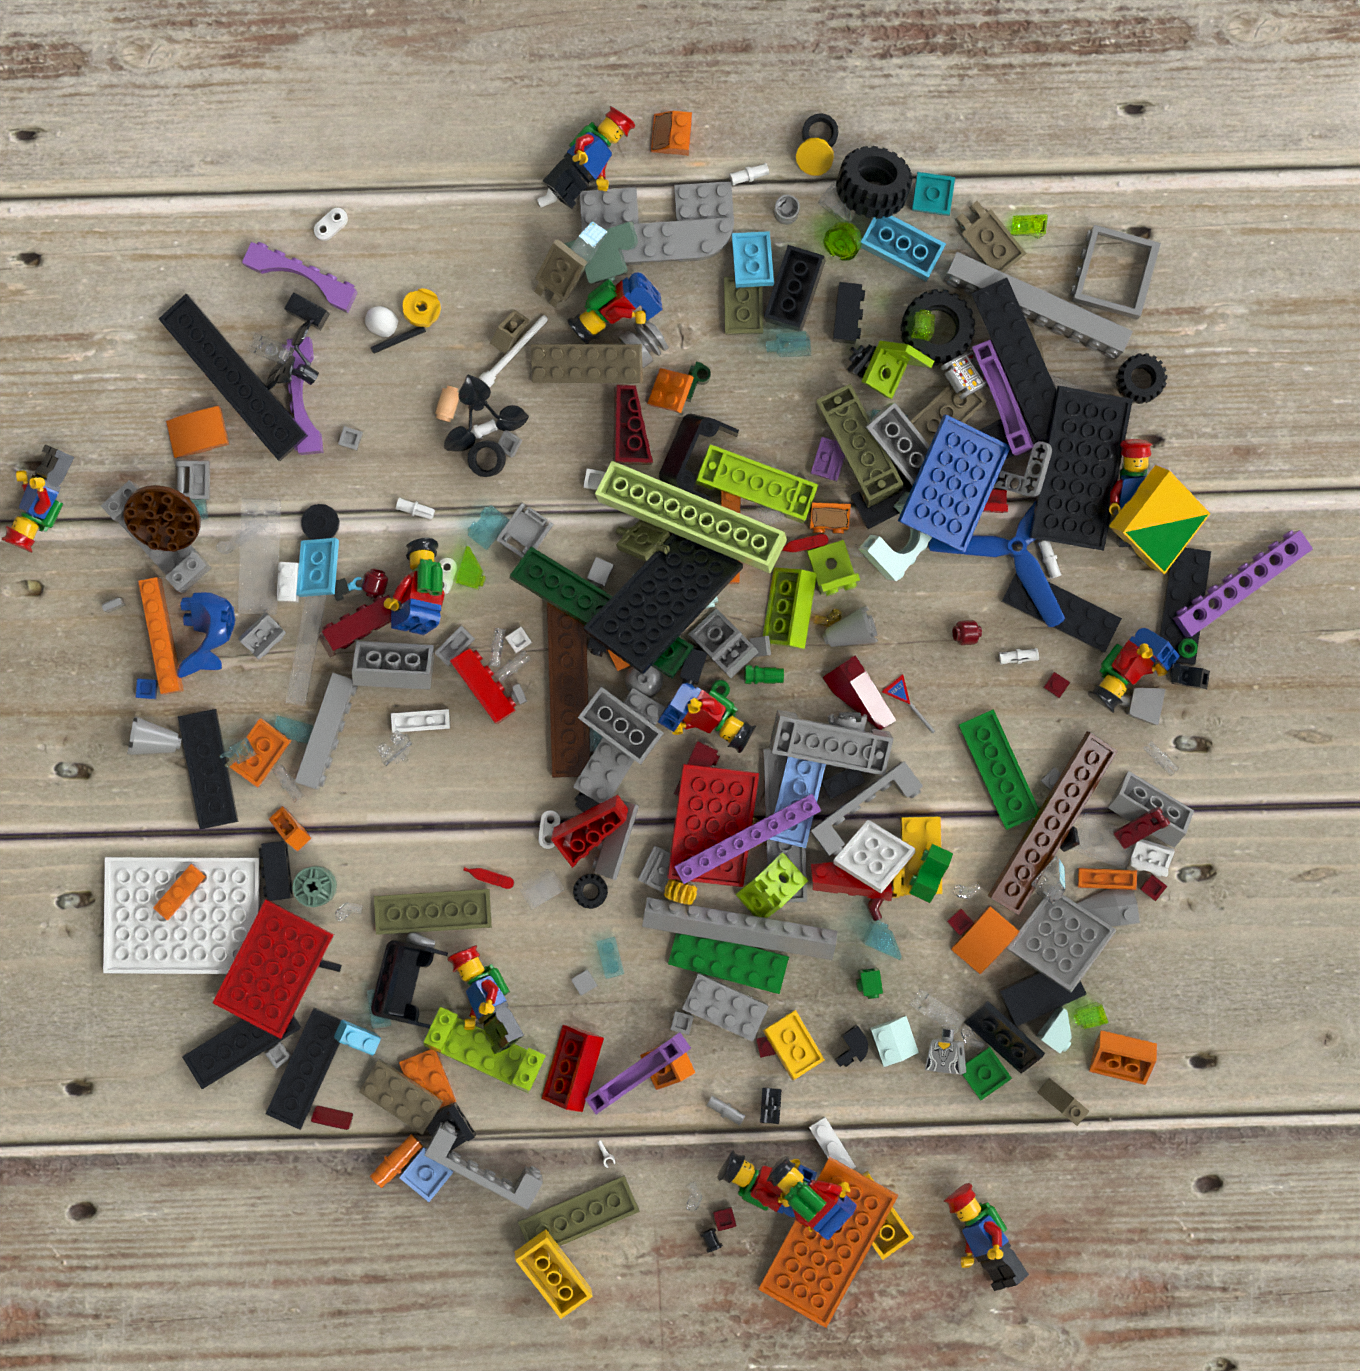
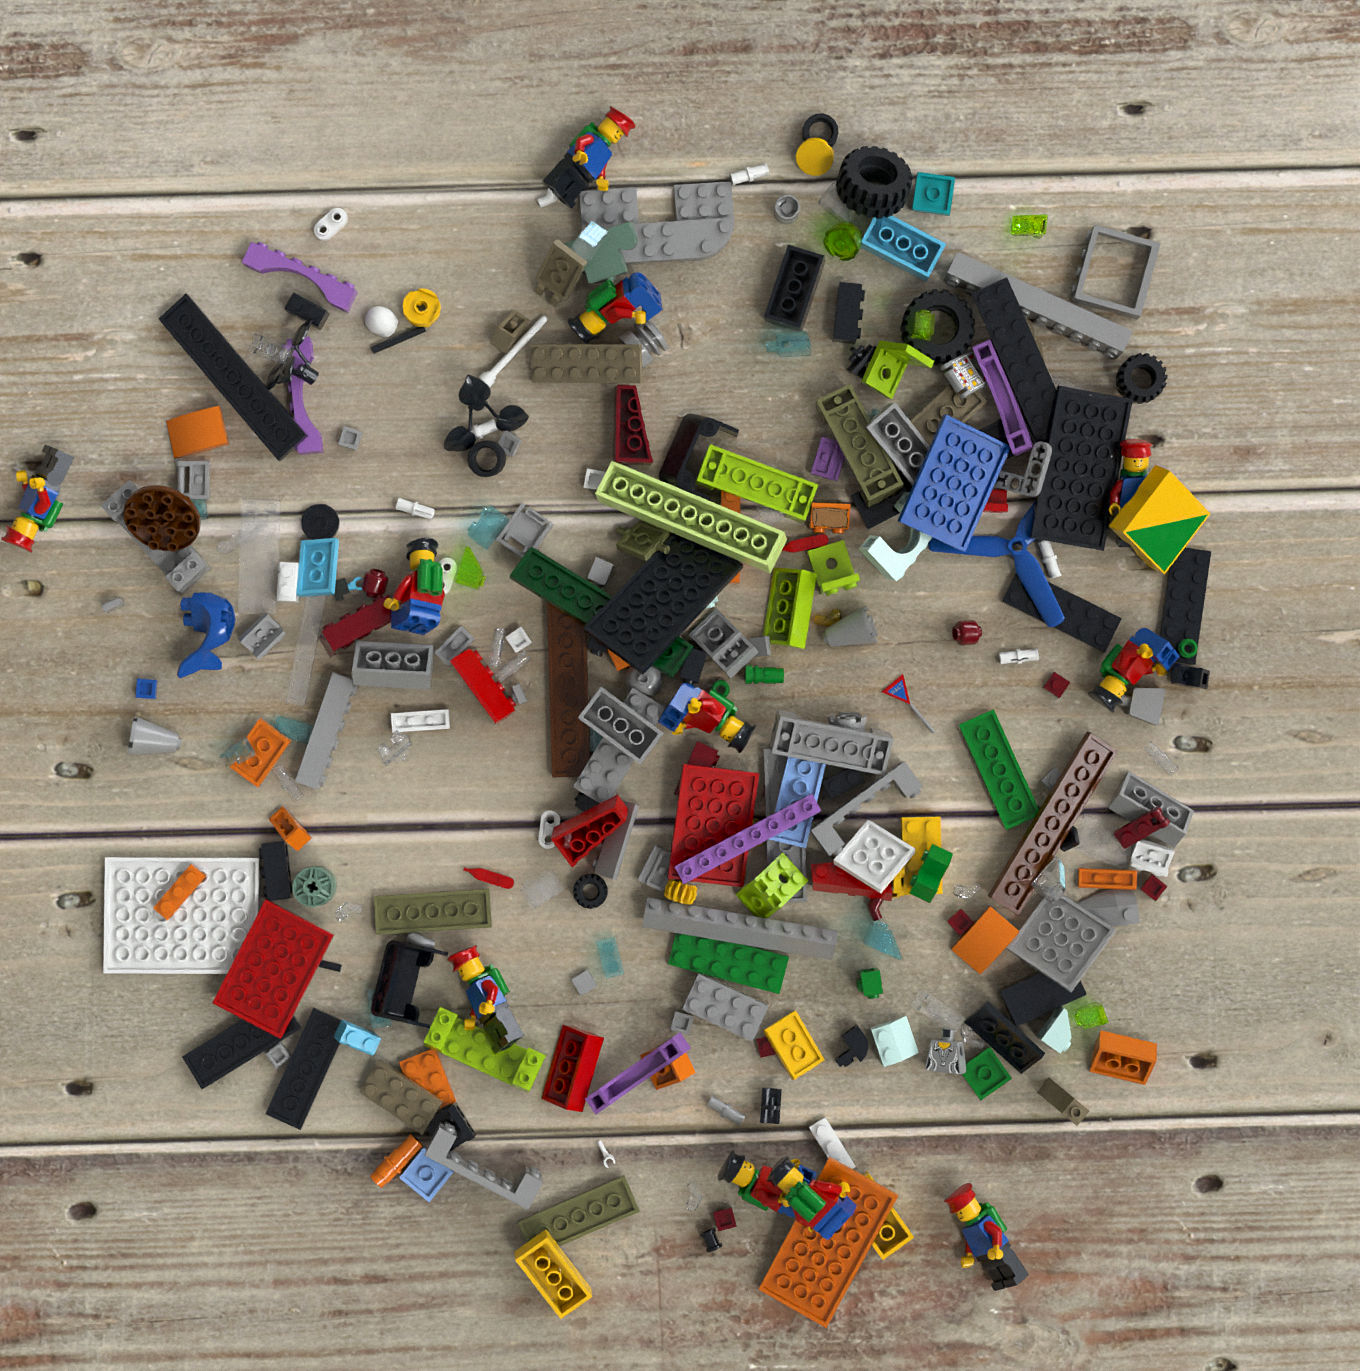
(160, 635): orange brick -> none
(206, 769): black plate -> none
(332, 1117): dark red slope -> none
(447, 404): light nougat head -> none
(670, 390): orange plate -> none
(672, 132): orange slope -> none
(693, 372): dark green plate -> none
(742, 308): olive plate -> none
(752, 259): medium azure plate -> none
(858, 691): dark red wedge -> none
(990, 239): dark tan tile -> none
(1298, 546): medium lavender brick -> none

